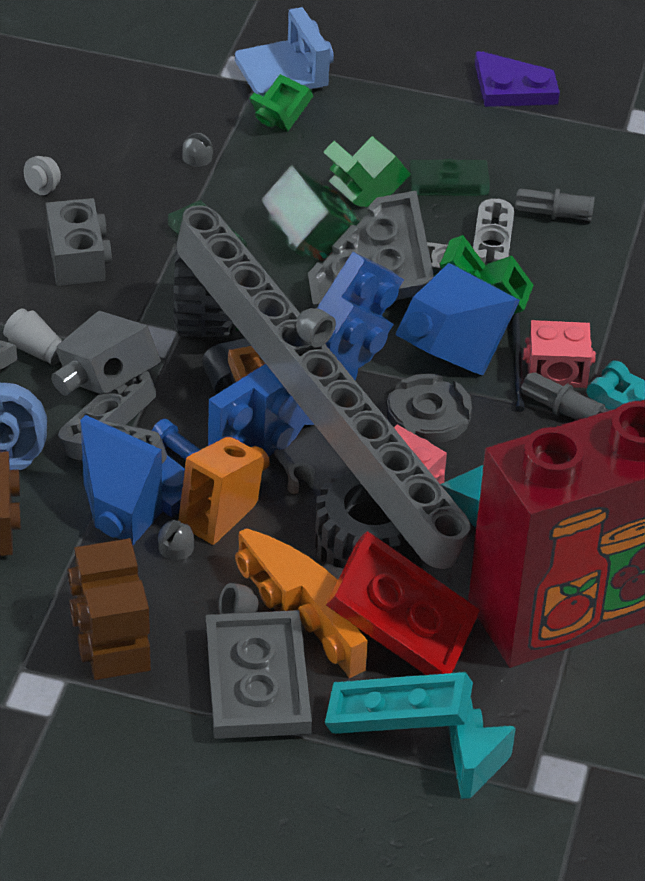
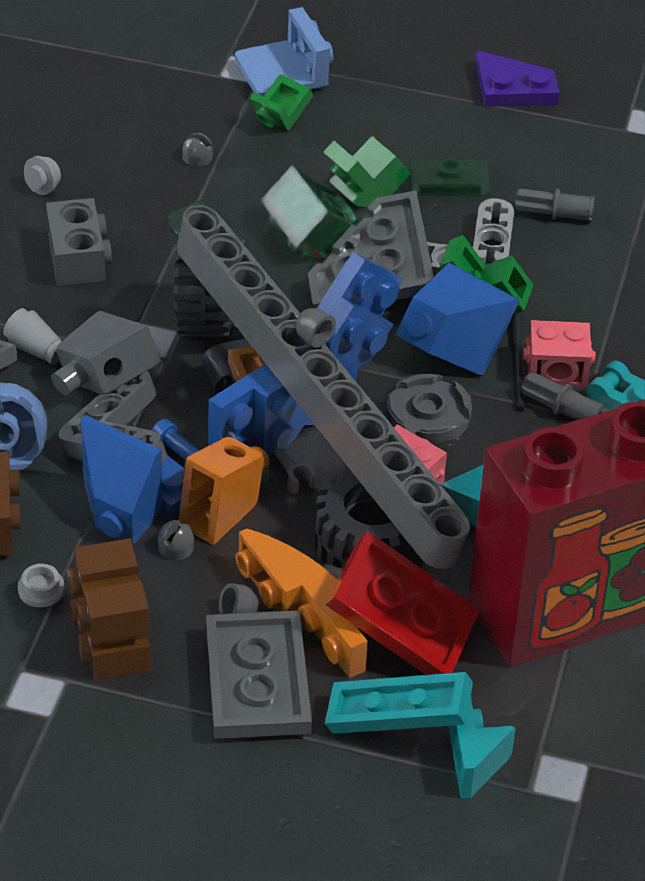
(41, 586): none -> light grey plate

